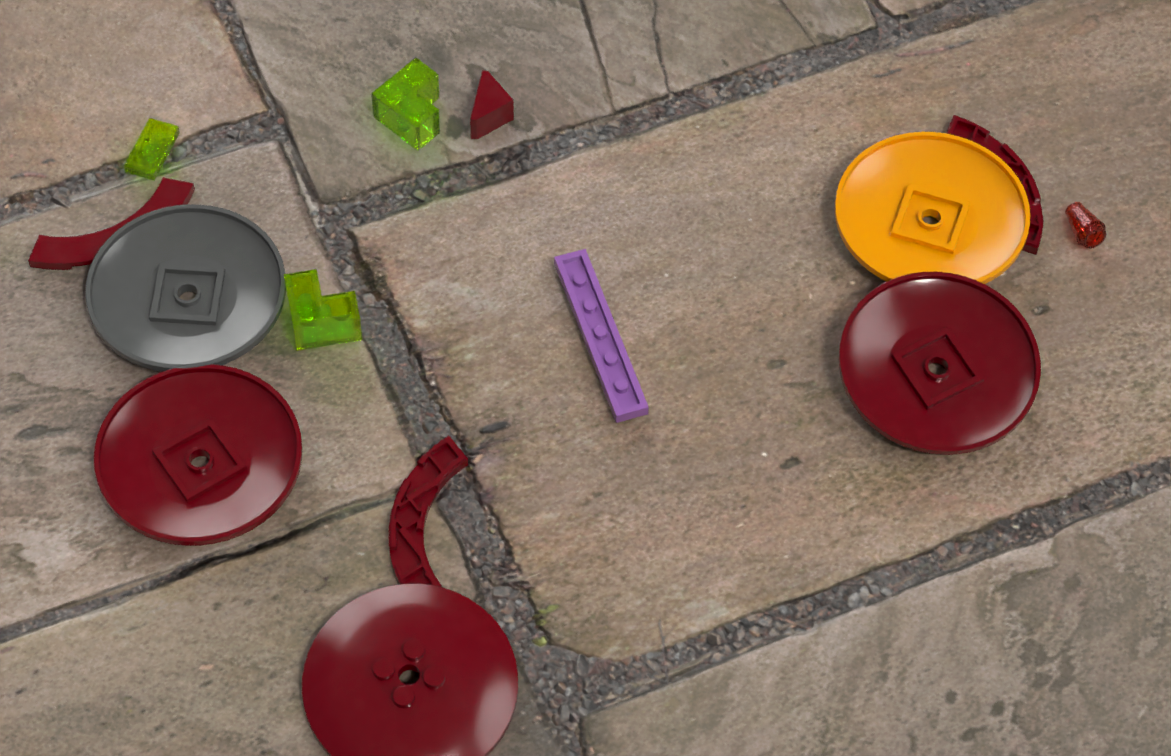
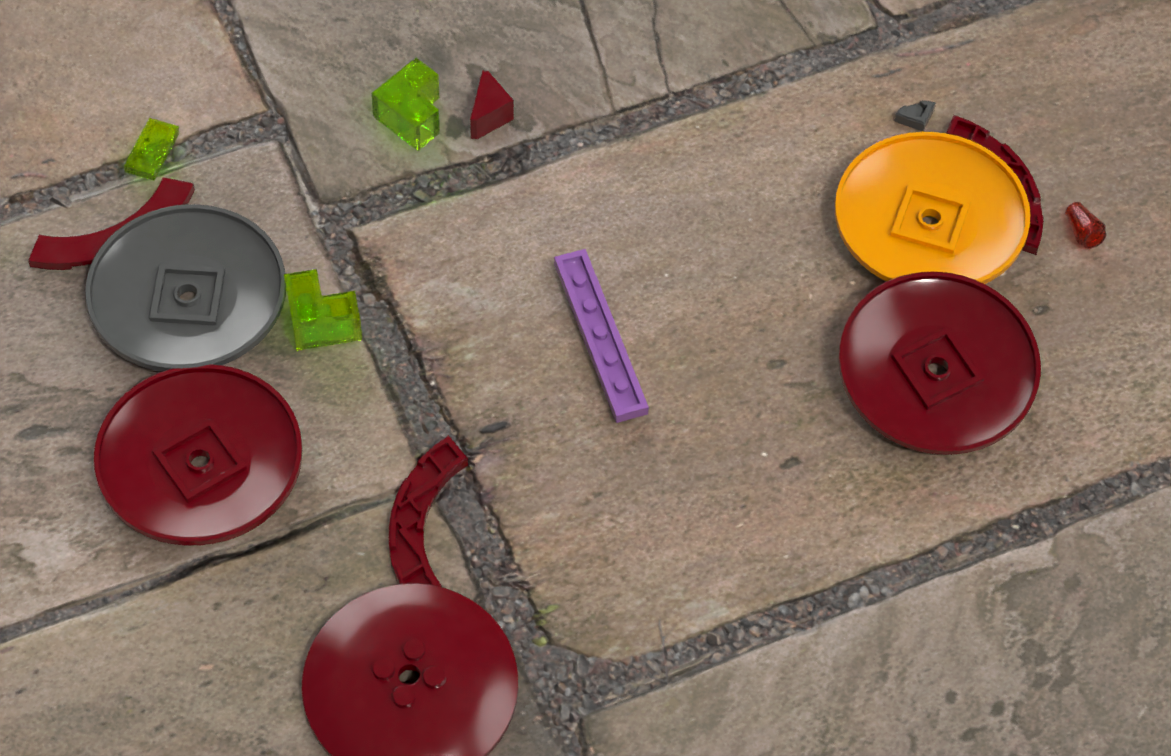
(916, 115): none -> dark grey tile

